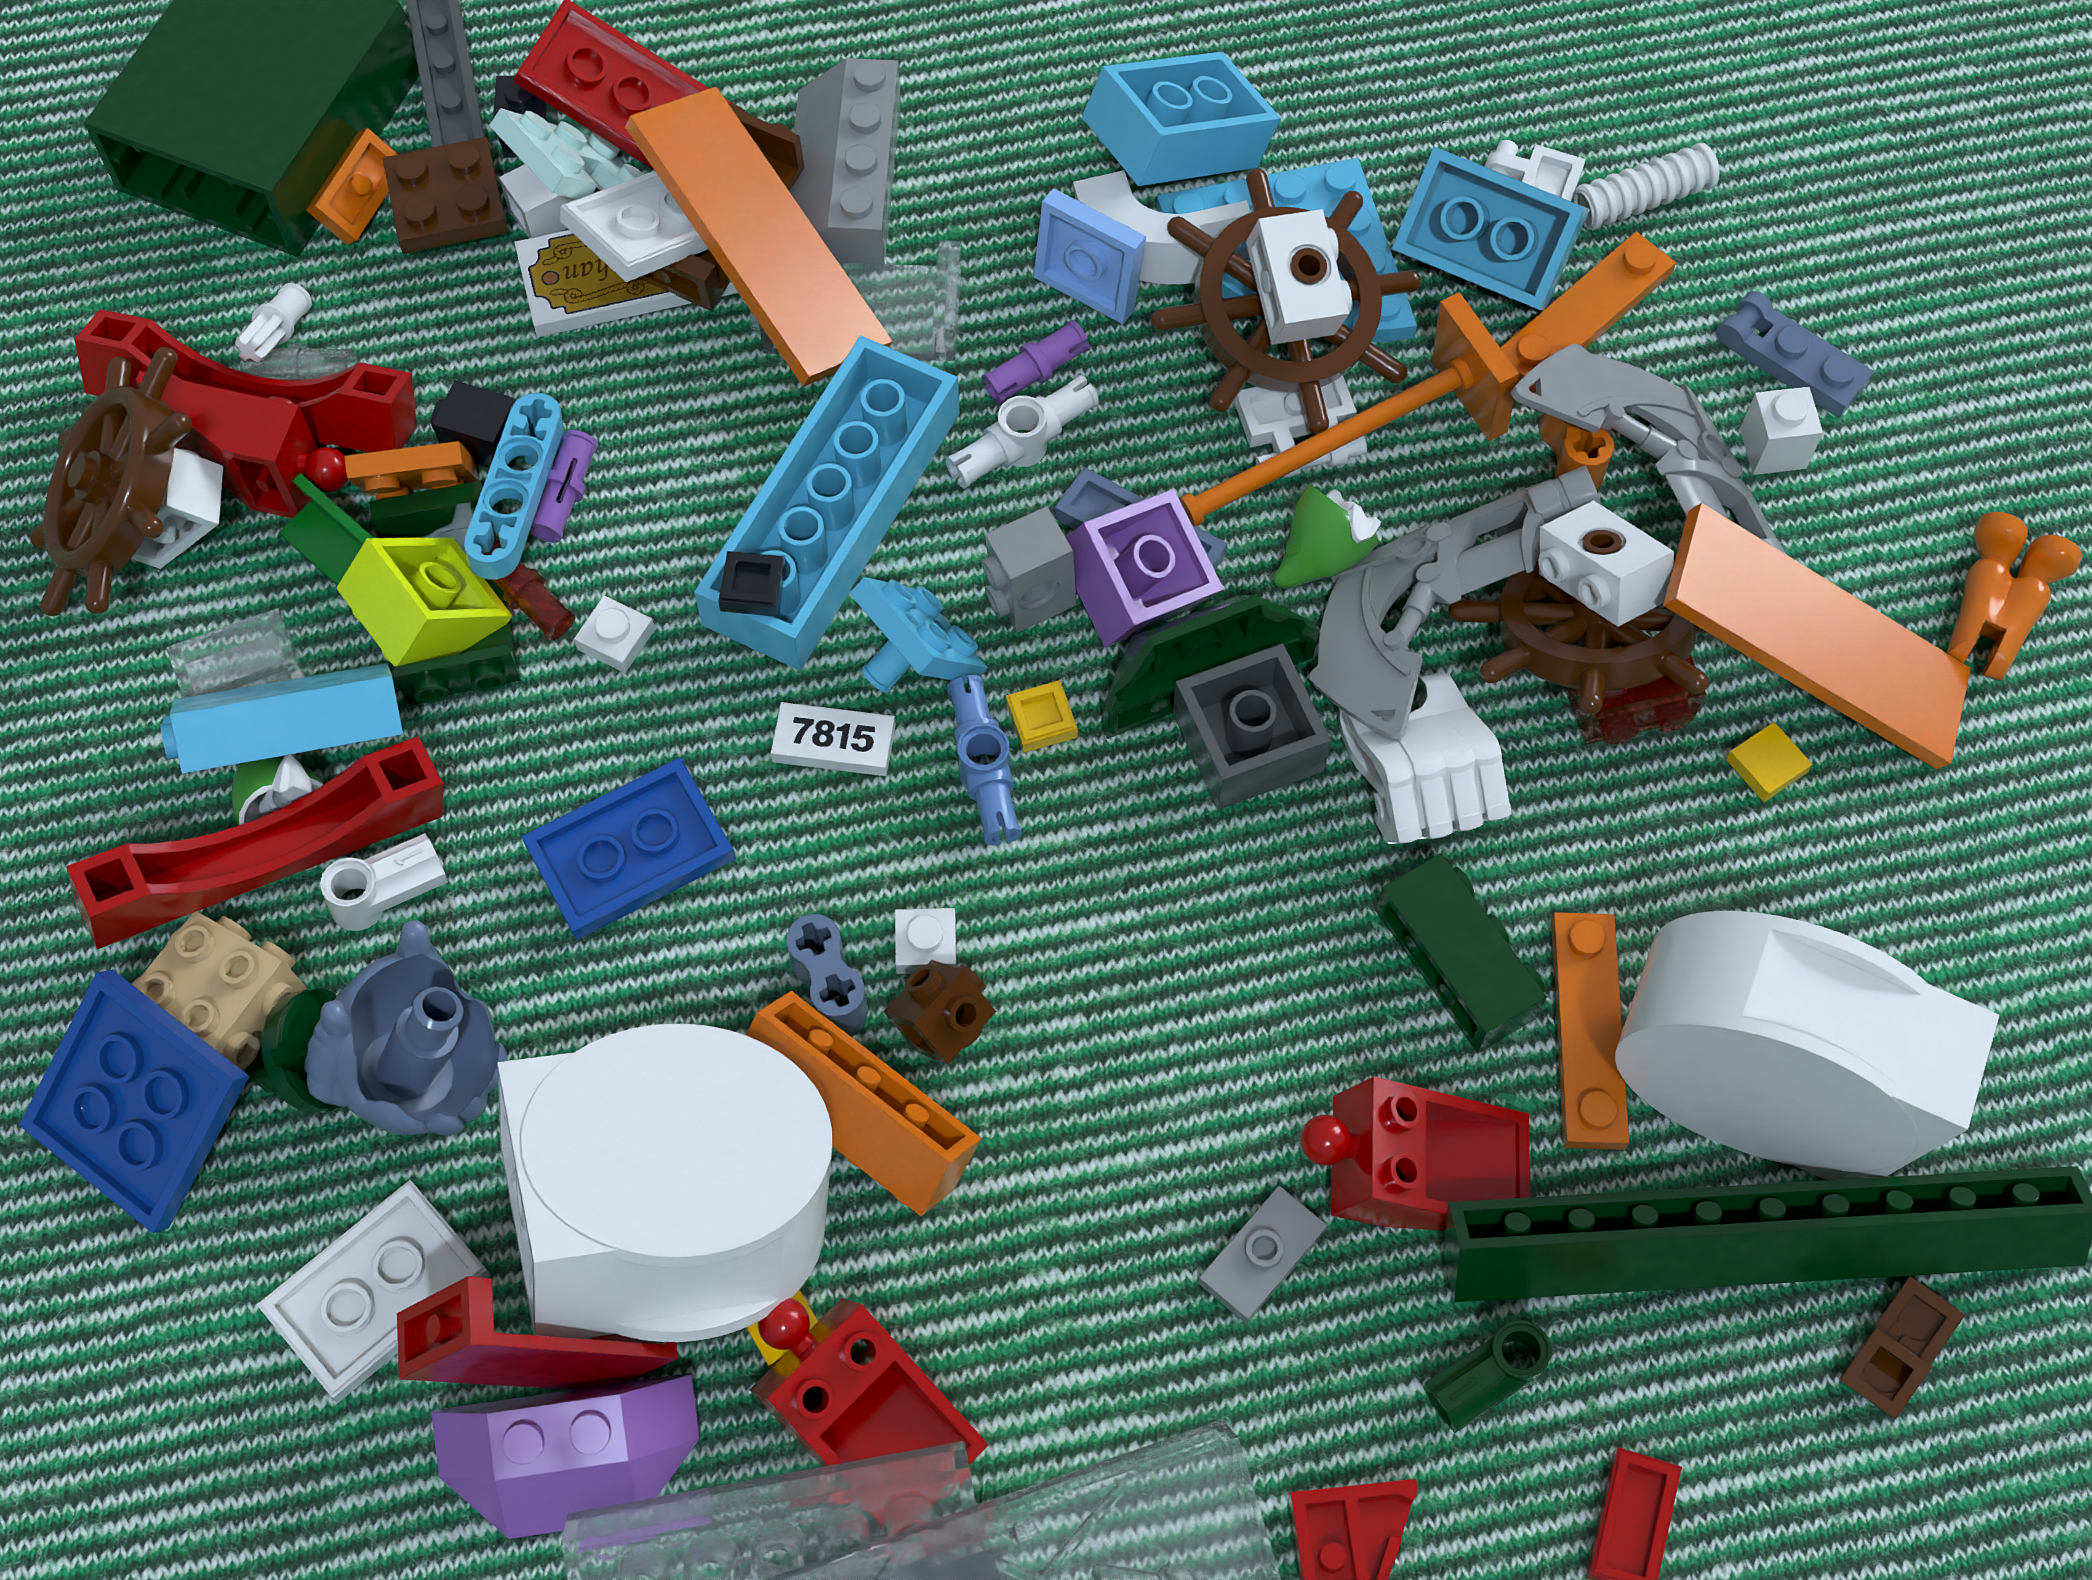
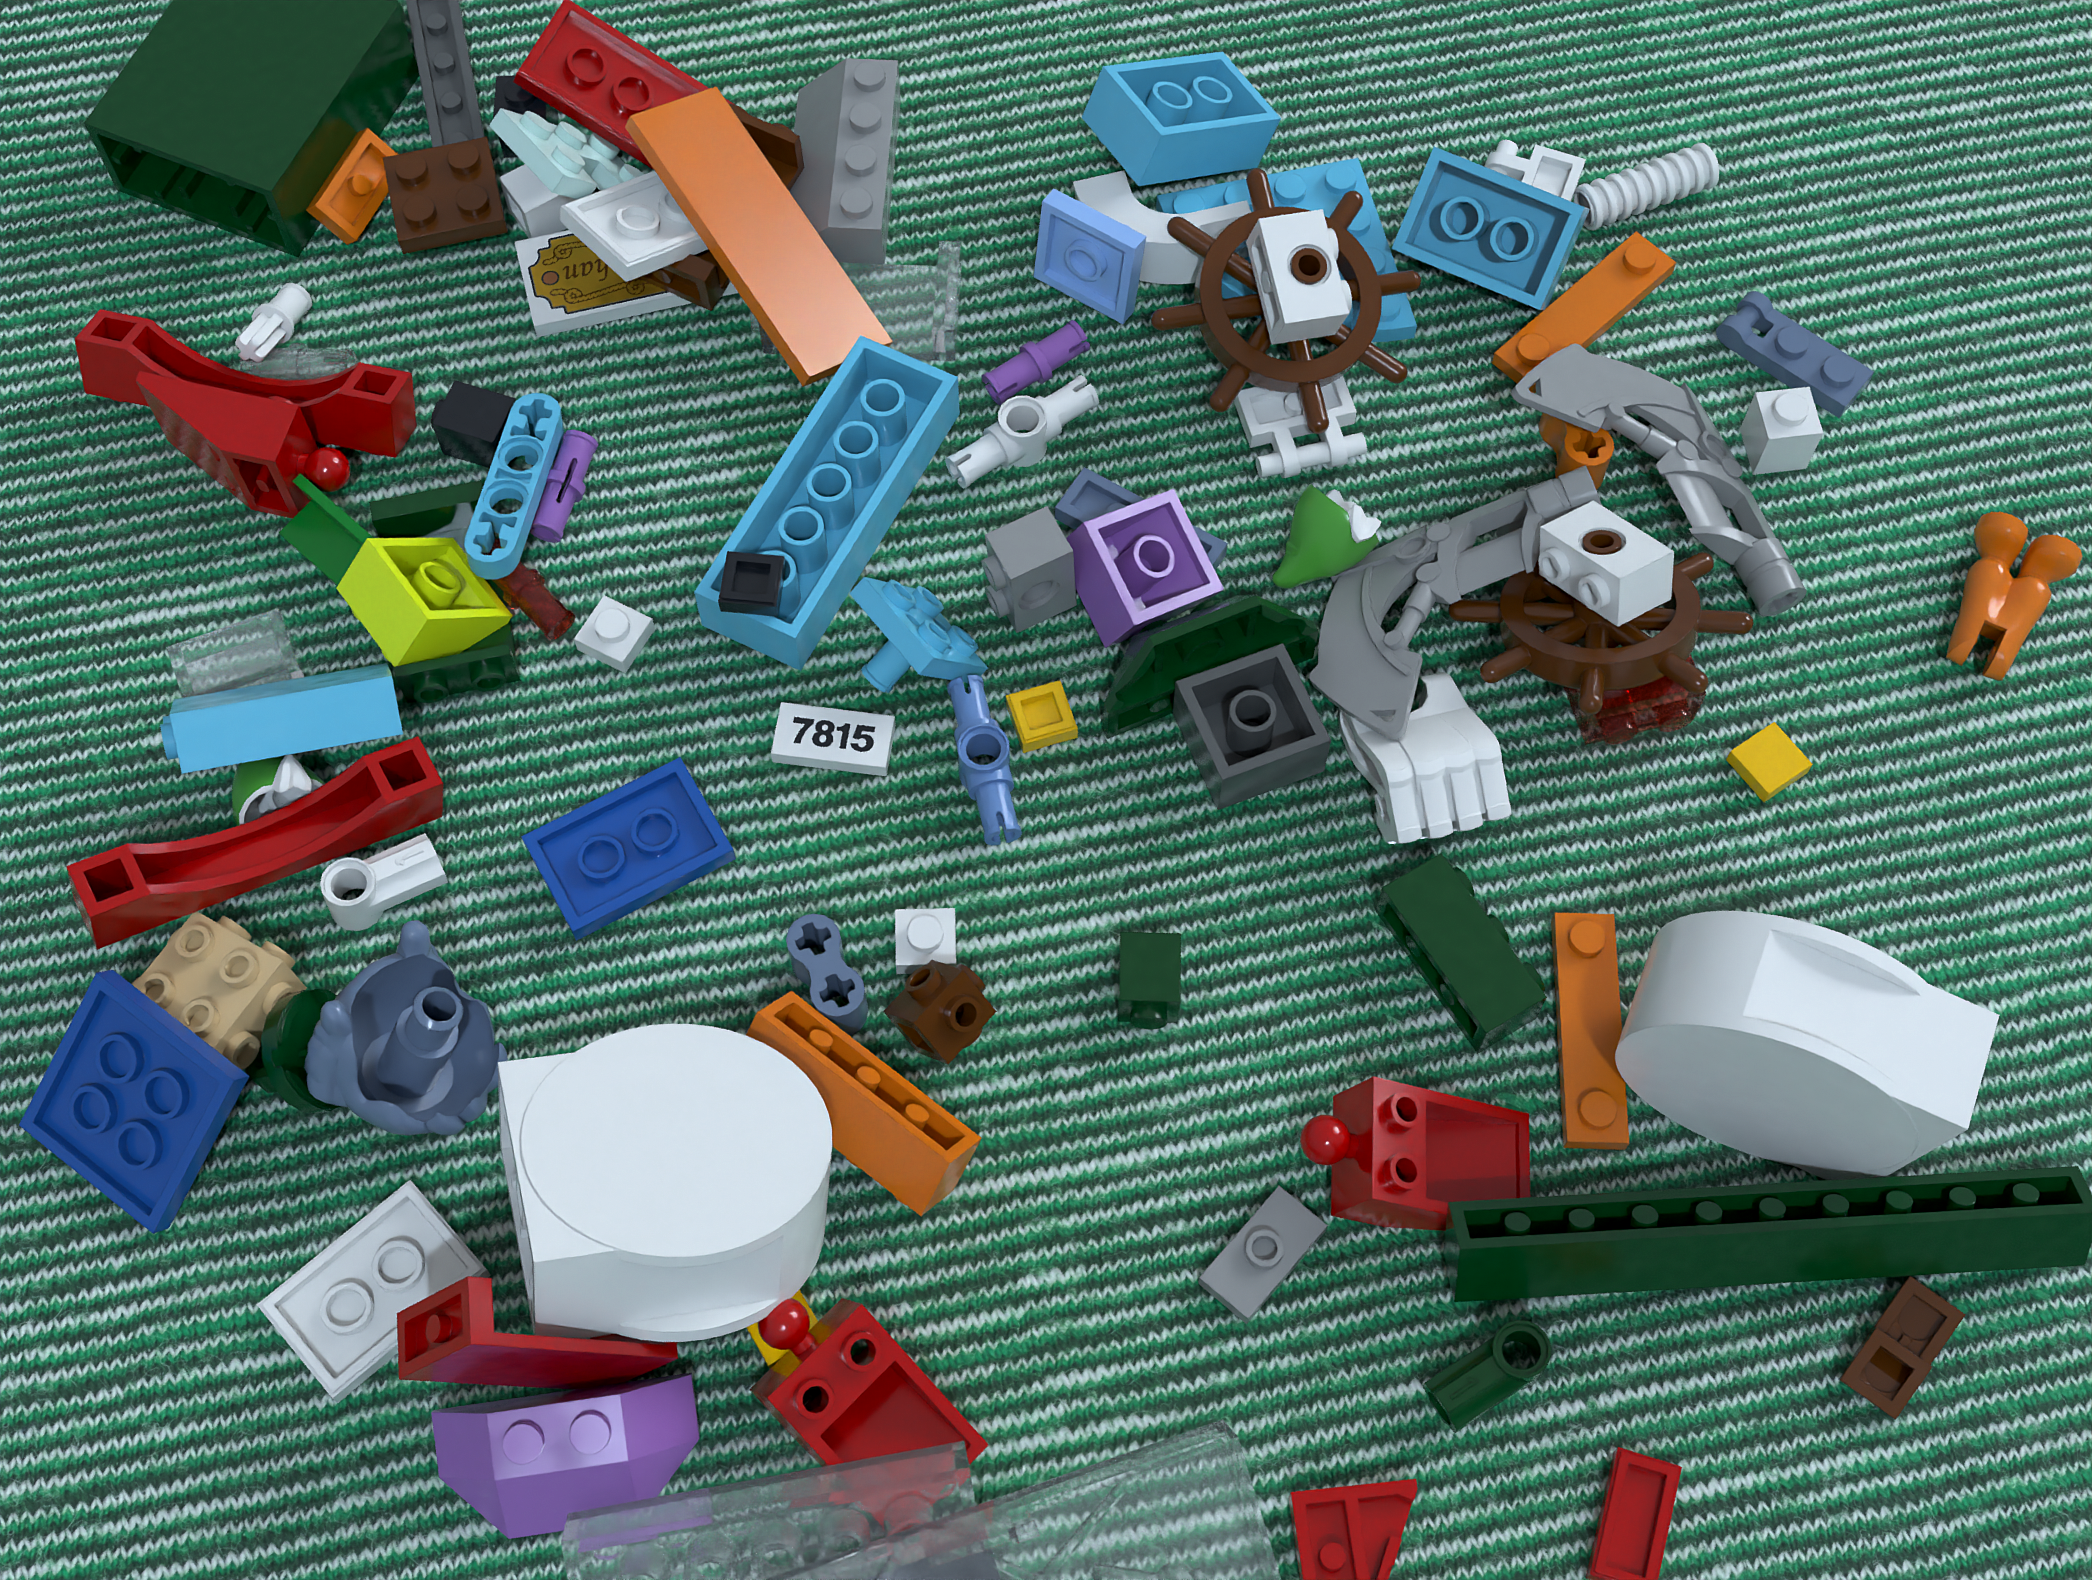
(124, 488): reddish brown brick -> none
(411, 469): orange plate -> none
(1149, 979): none -> dark green brick
(1468, 365): orange tile -> none
(1817, 636): orange tile -> none

